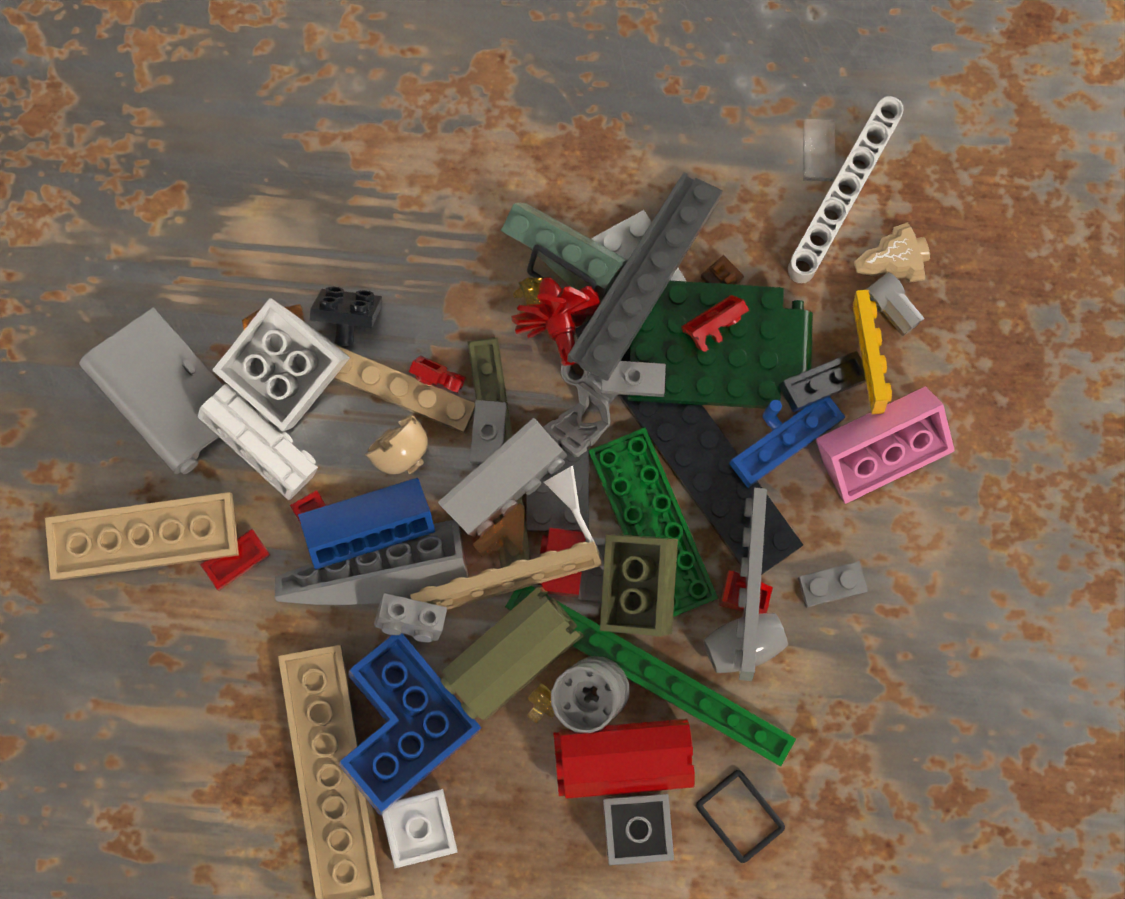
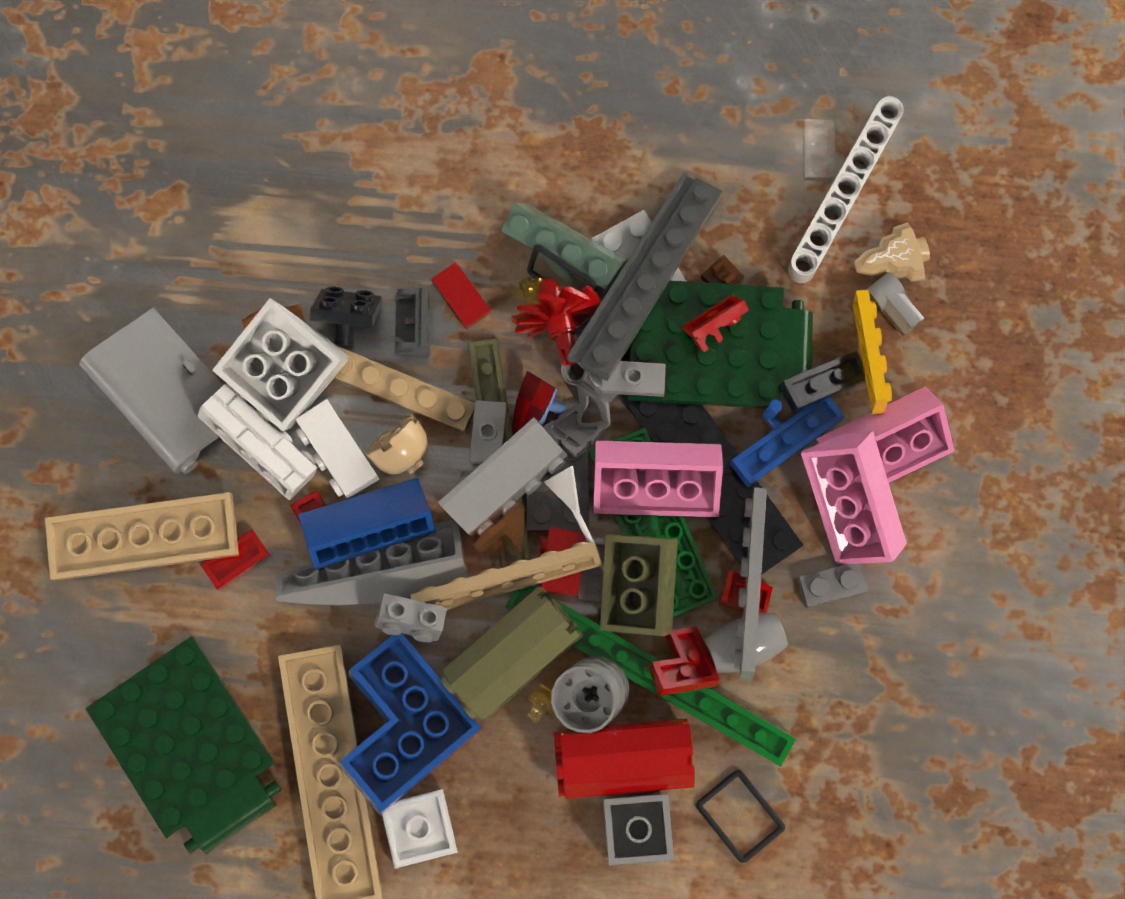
(187, 748): none -> dark green plate
(336, 450): none -> white brick
(412, 321): none -> dark grey hinge
(432, 373): red plate -> none
(461, 295): none -> red tile
(535, 401): none -> shield
(657, 478): none -> bright pink slope
(690, 666): none -> red plate
(854, 499): none -> bright pink slope

